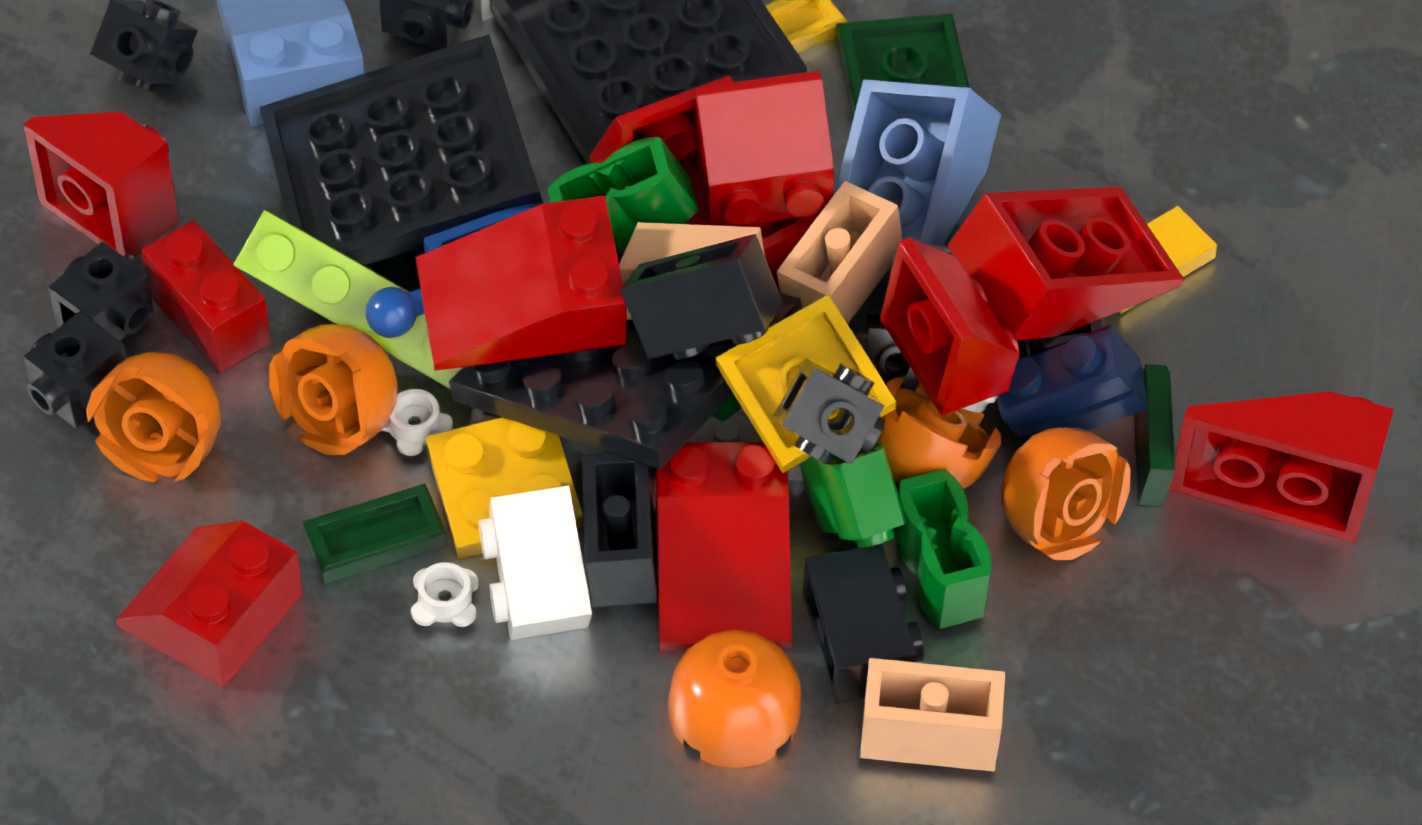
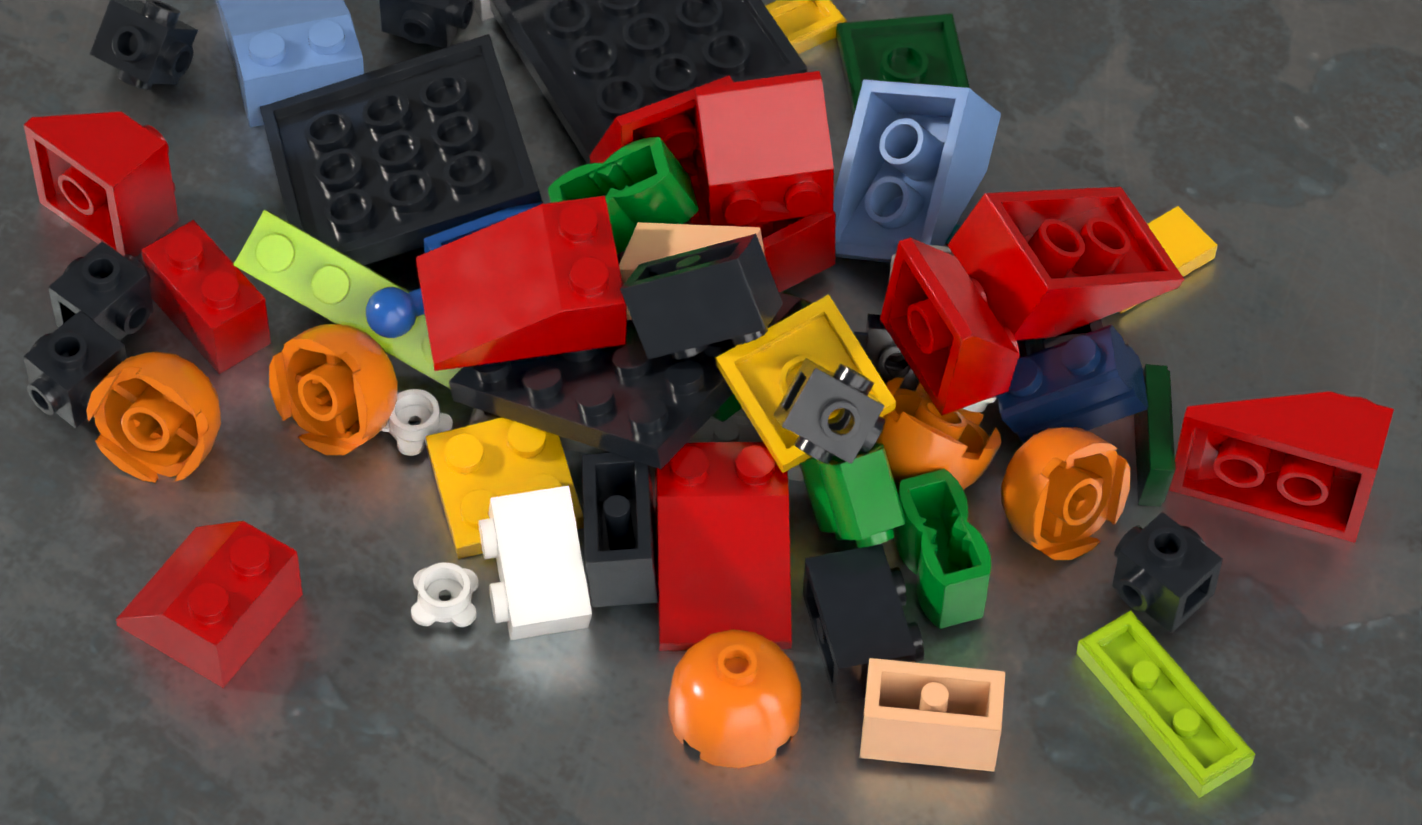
(374, 533): dark green tile -> none
(843, 251): light nougat brick -> none
(1165, 571): none -> black brick
(1165, 704): none -> lime tile

